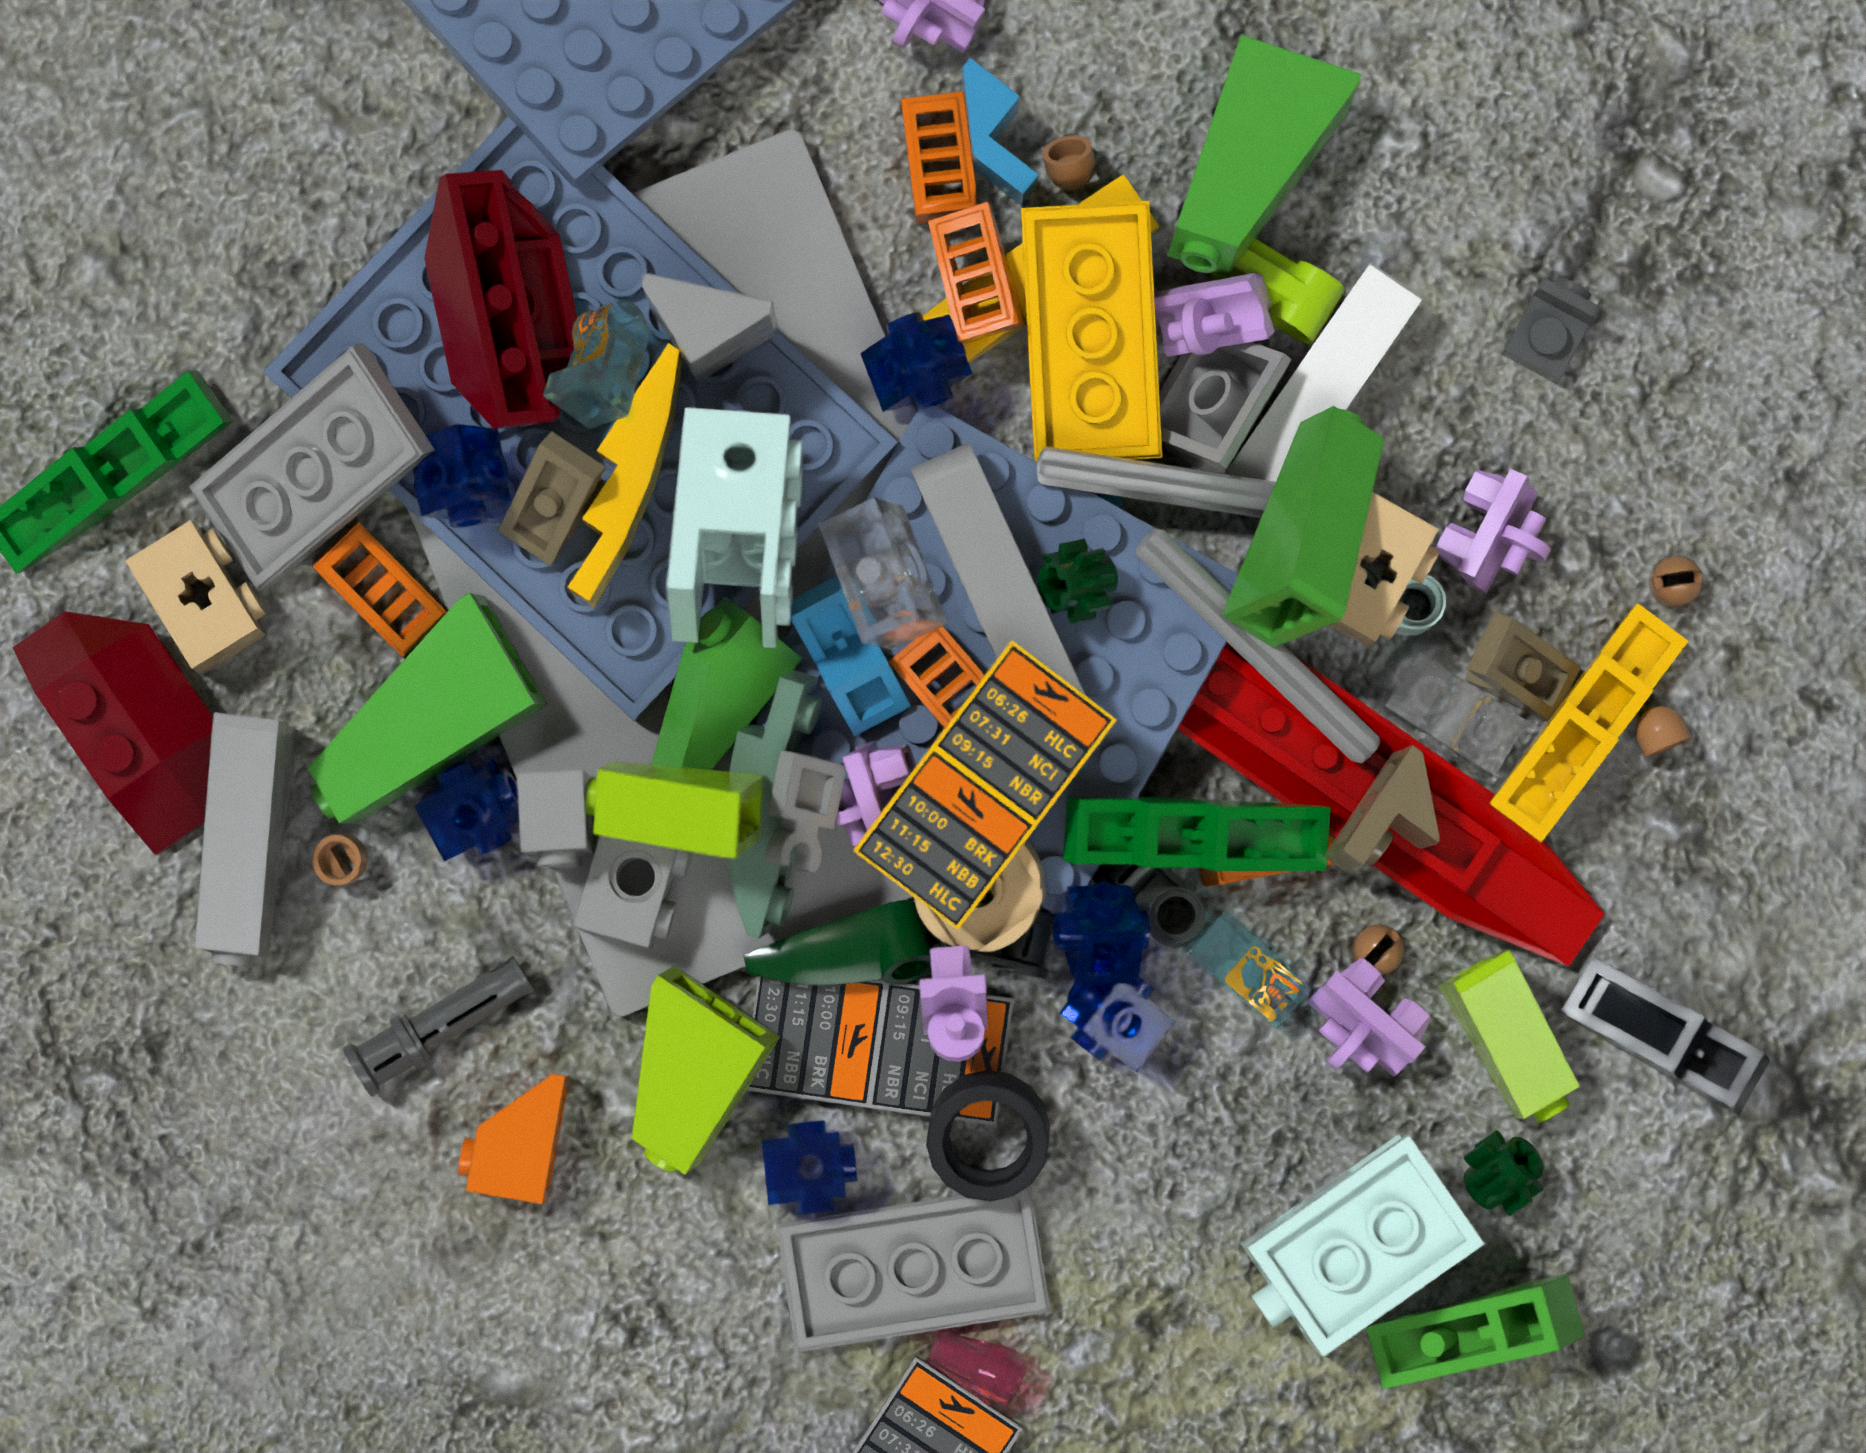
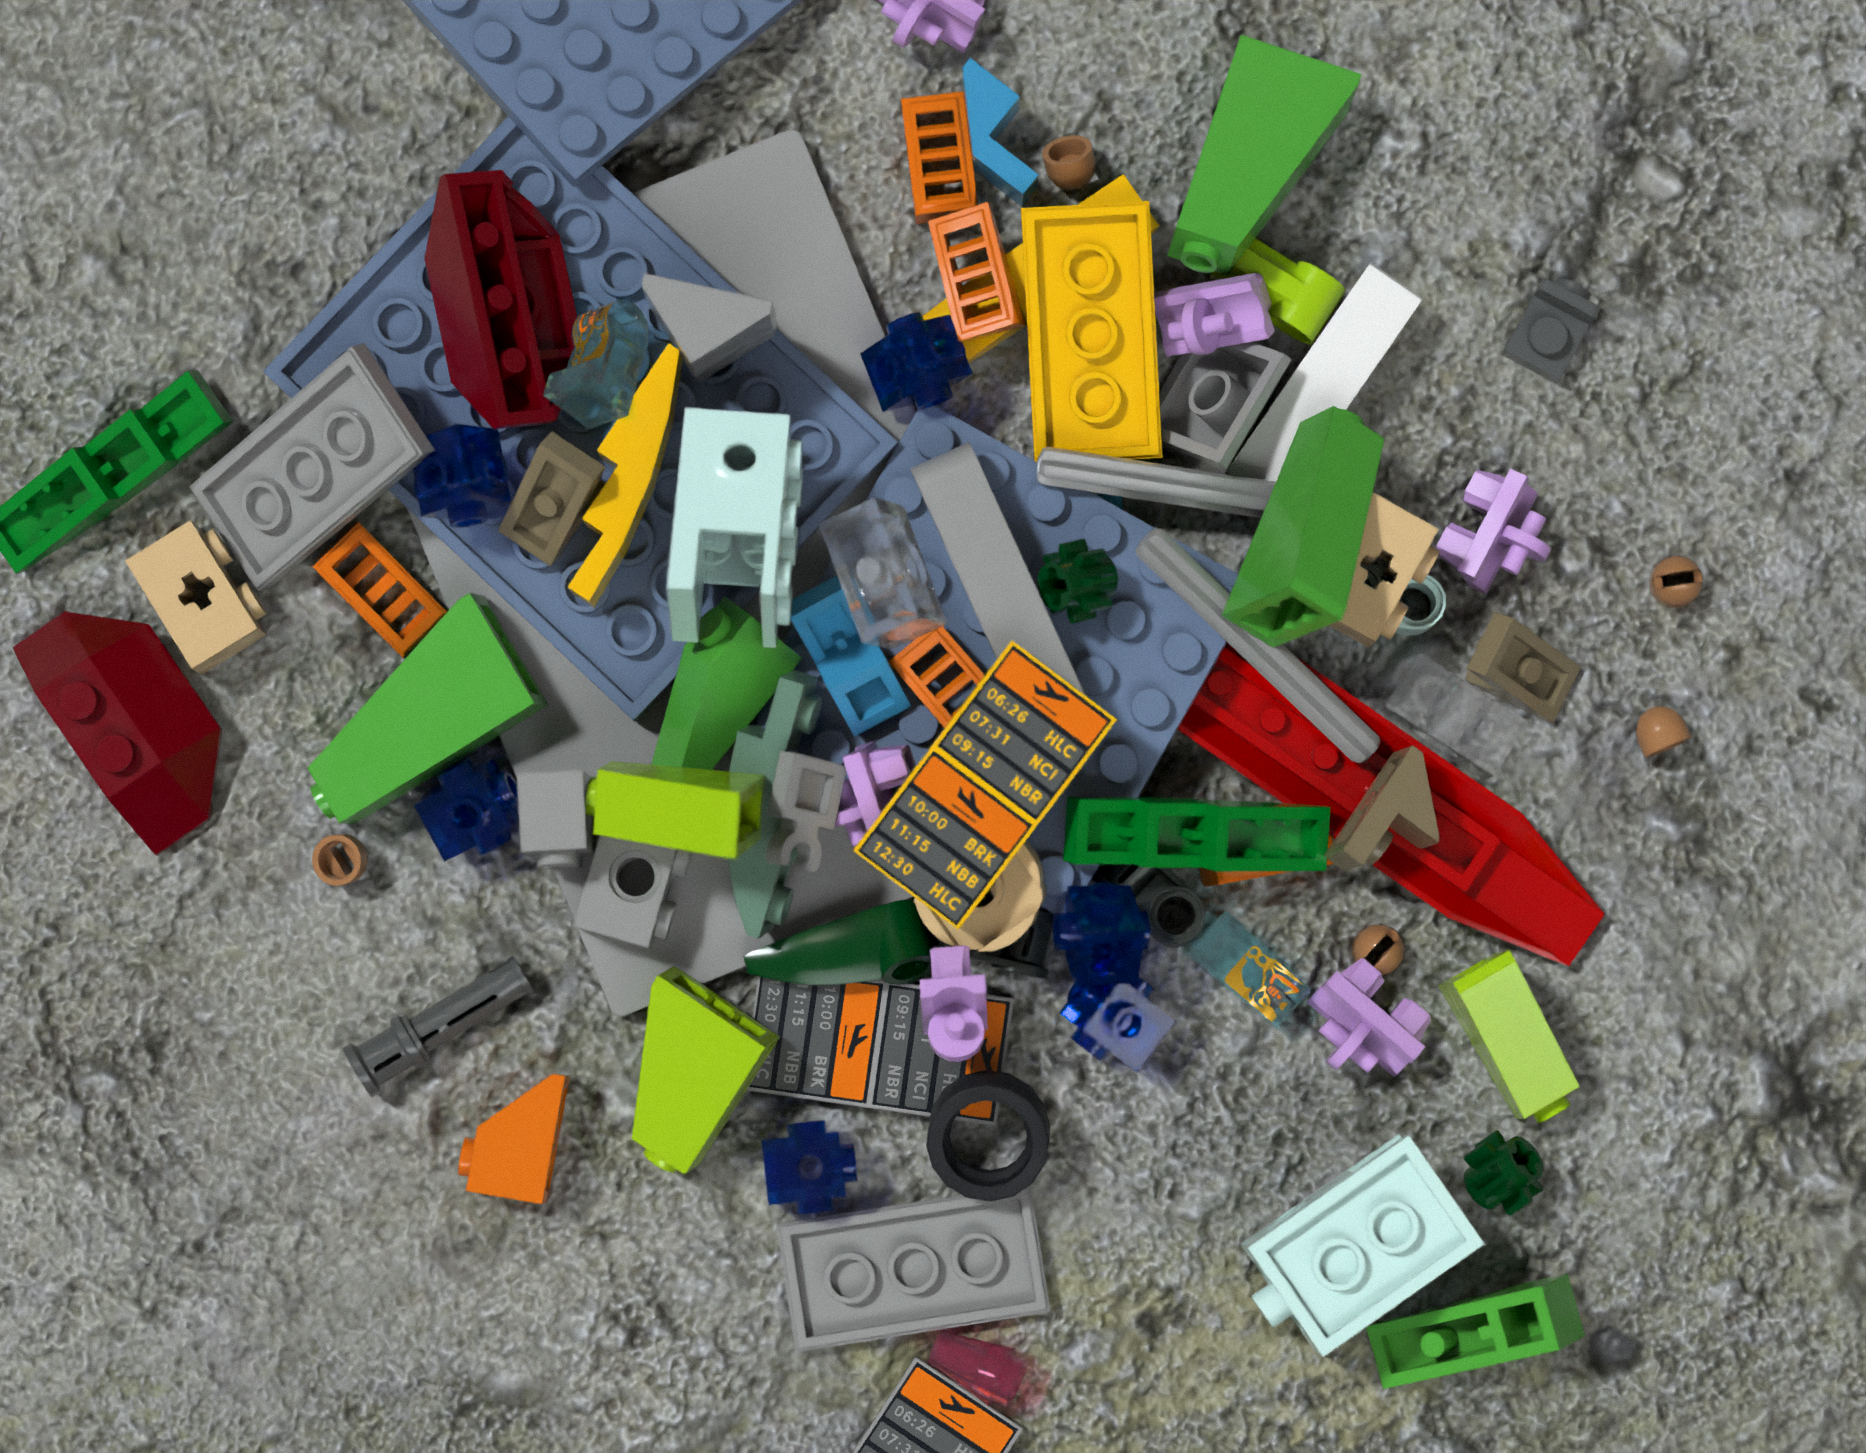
(243, 835): light grey slope -> none
(1588, 722): yellow slope -> none
(1666, 1035): black slope -> none

